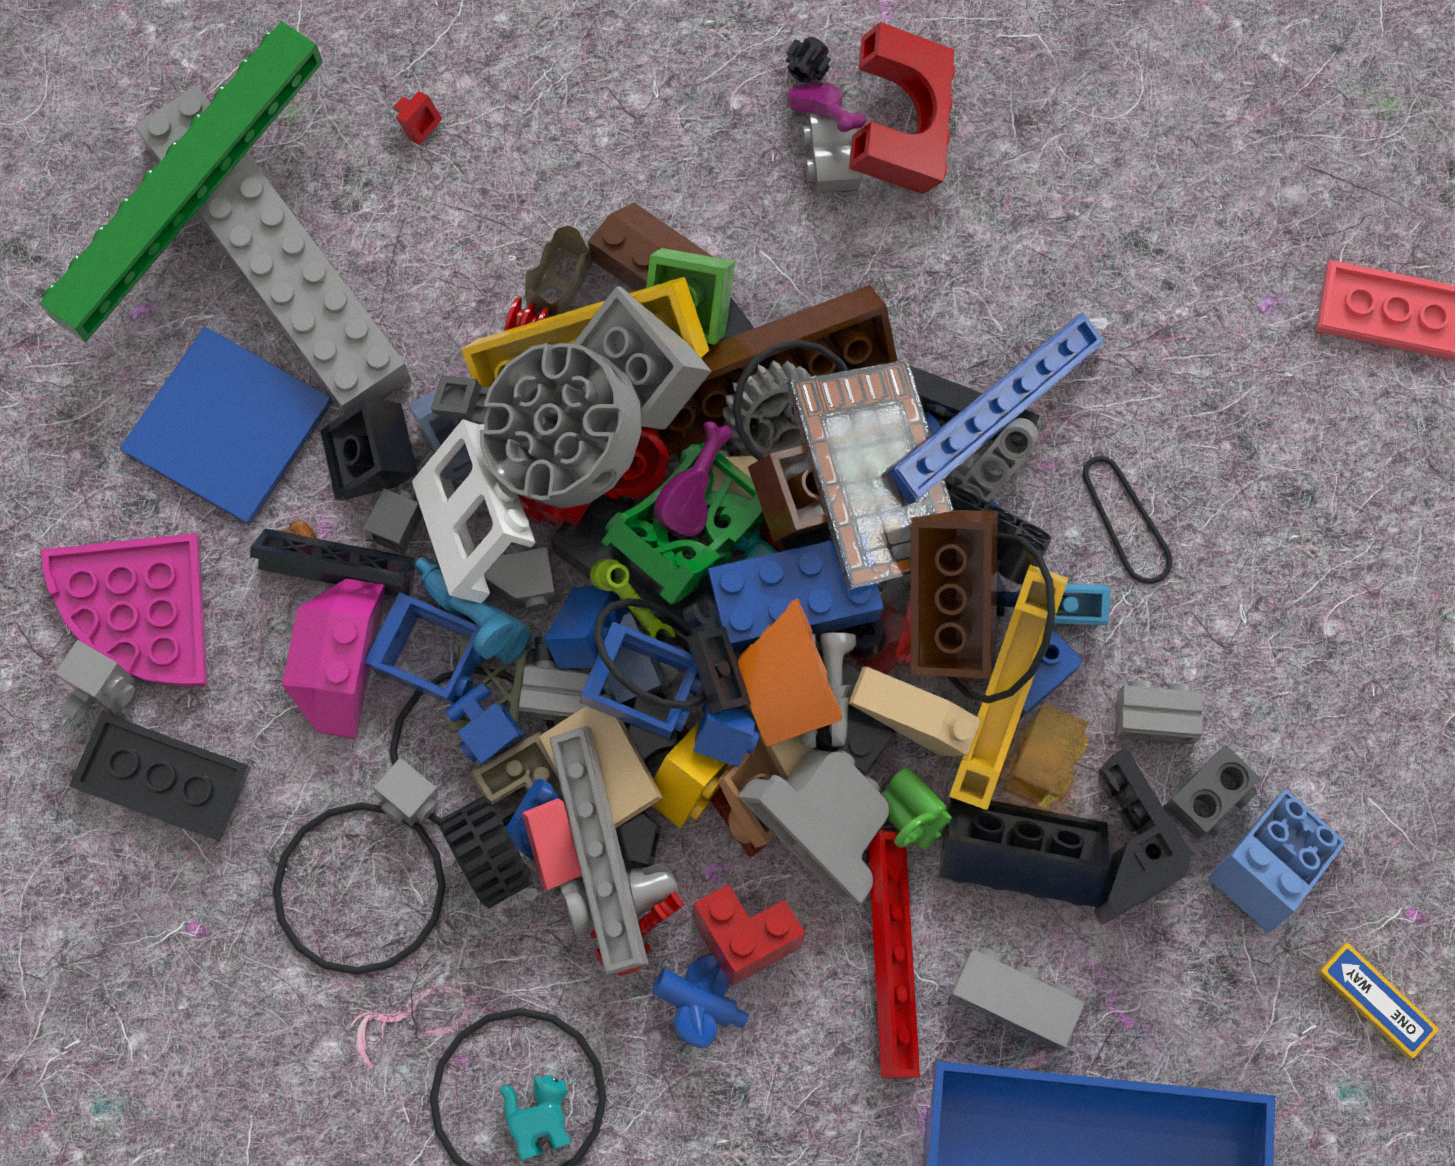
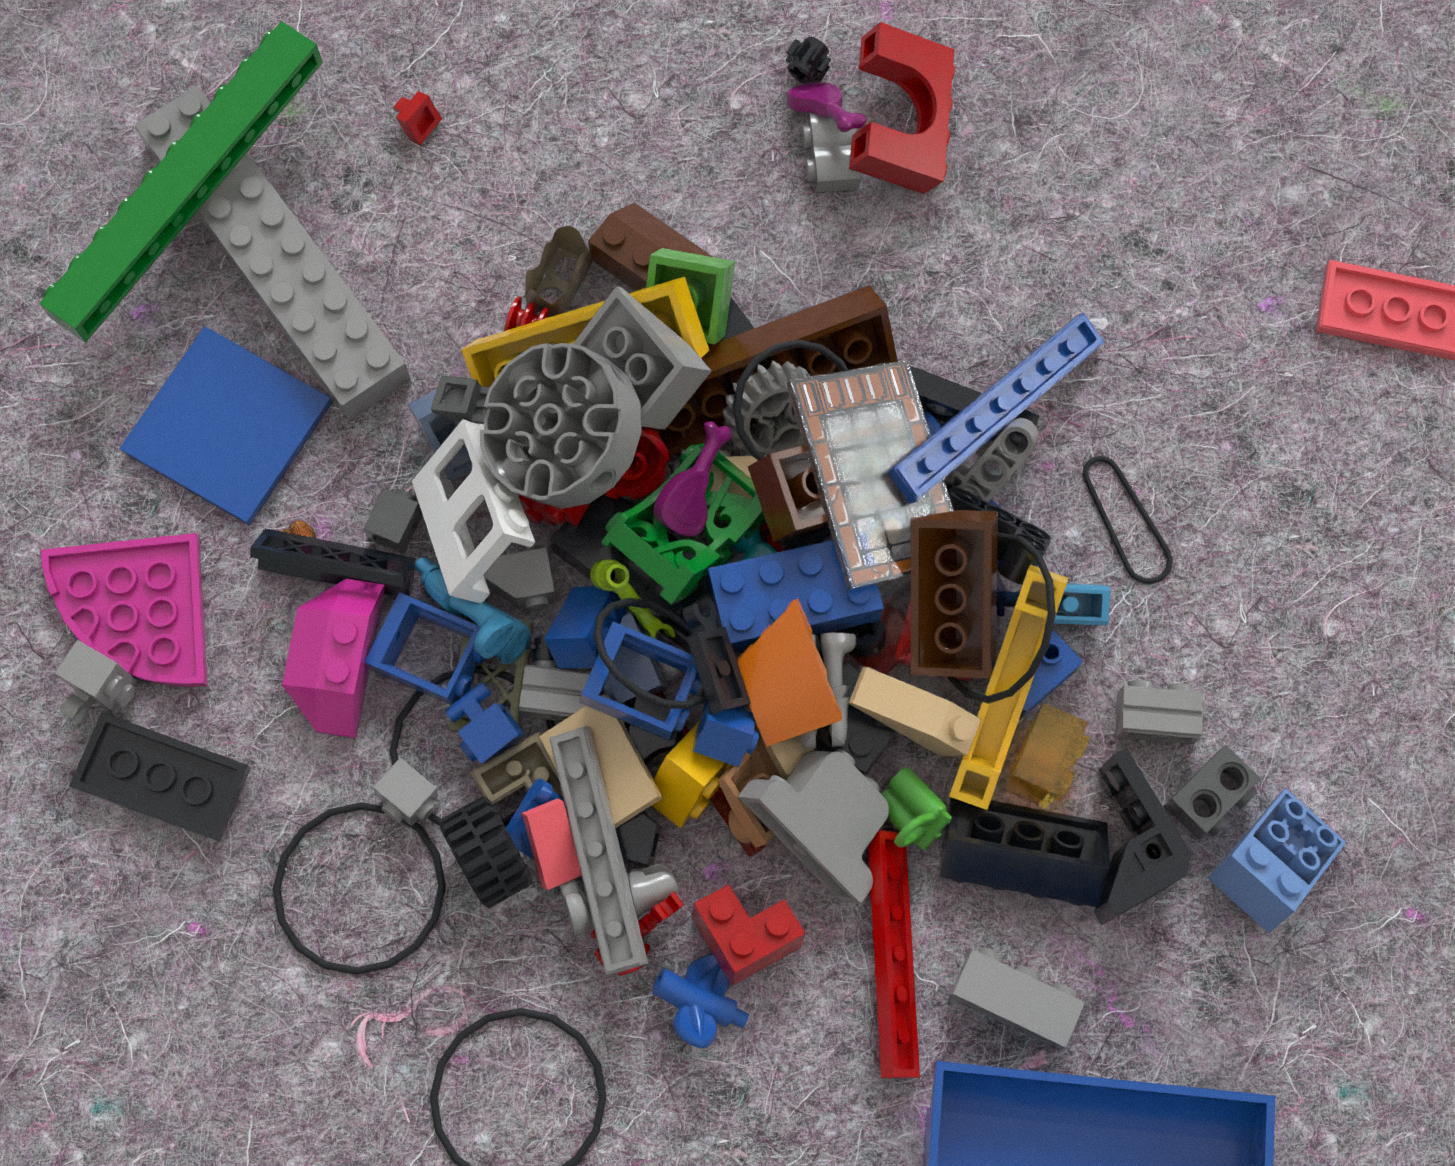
(368, 449): black slope -> none
(535, 1122): teal animal -> none
(1378, 1001): tile -> none

